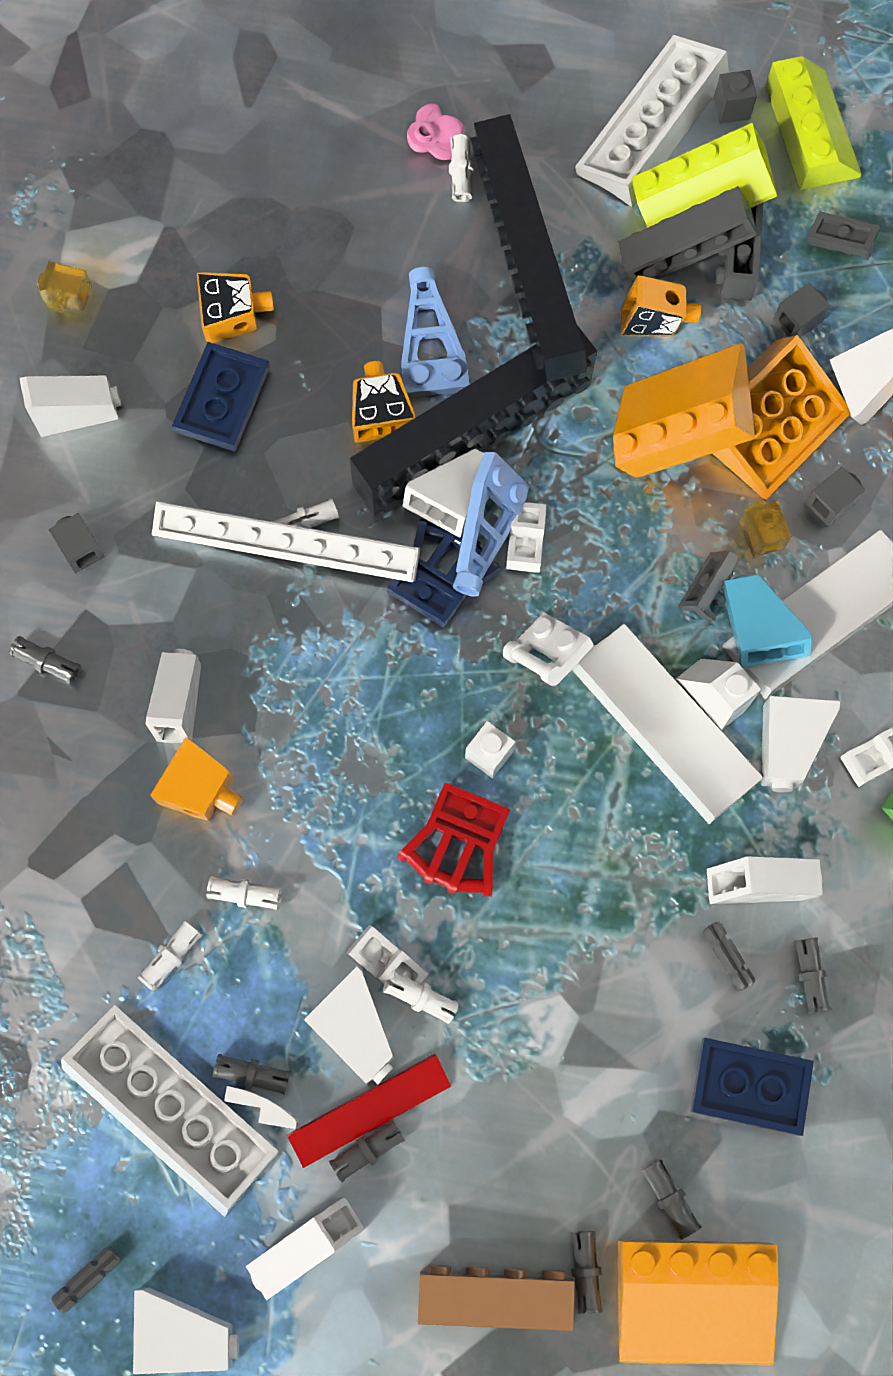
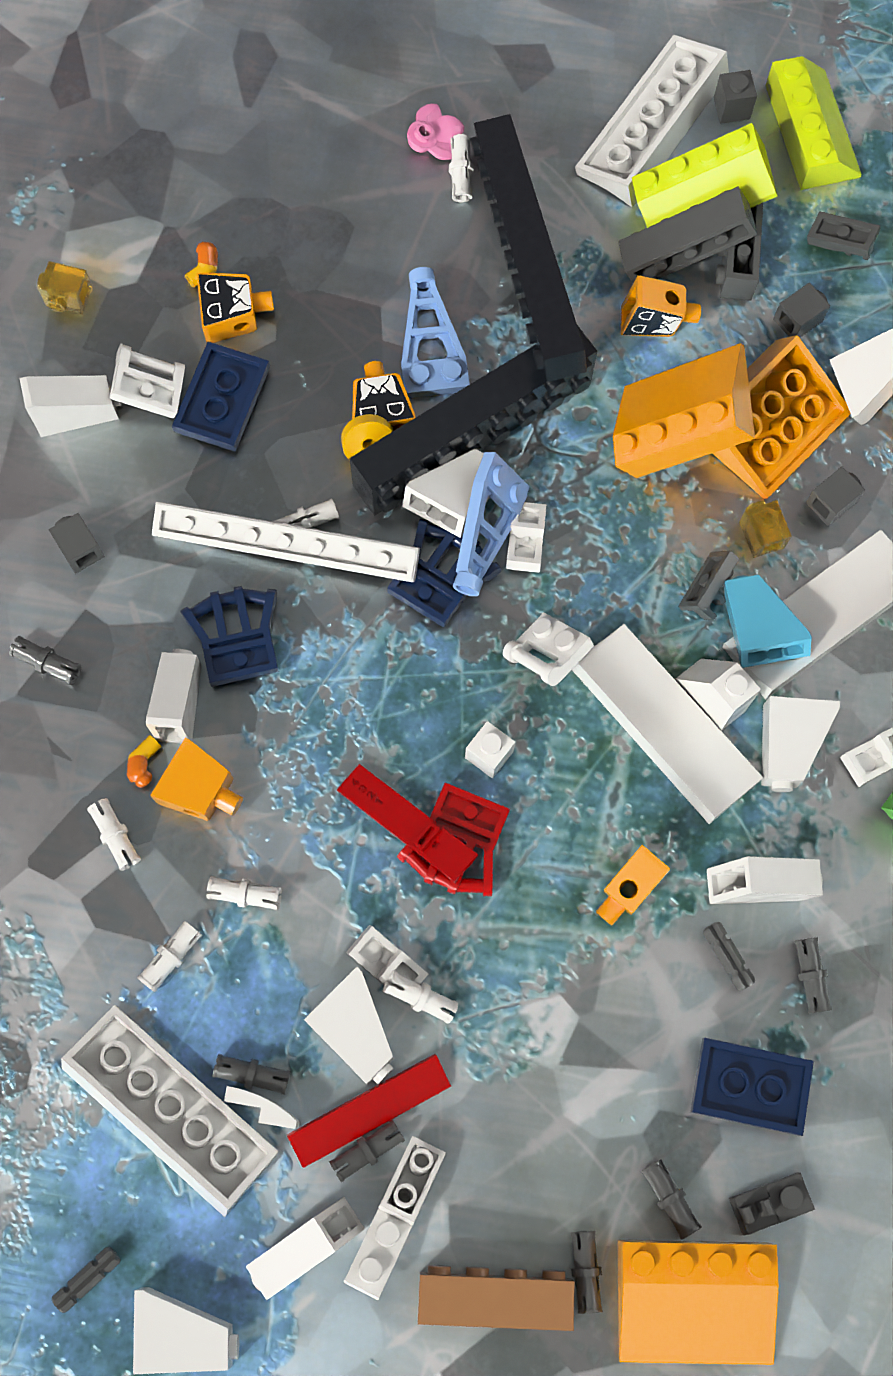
(114, 834): none -> white pin
(138, 762): none -> orange arm
(145, 389): none -> white plate
(207, 262): none -> arm
(239, 654): none -> dark blue plate
(363, 428): none -> yellow piece
(394, 1218): none -> white slope
(407, 823): none -> red piece
(642, 871): none -> light orange torso
(771, 1203): none -> dark grey plate

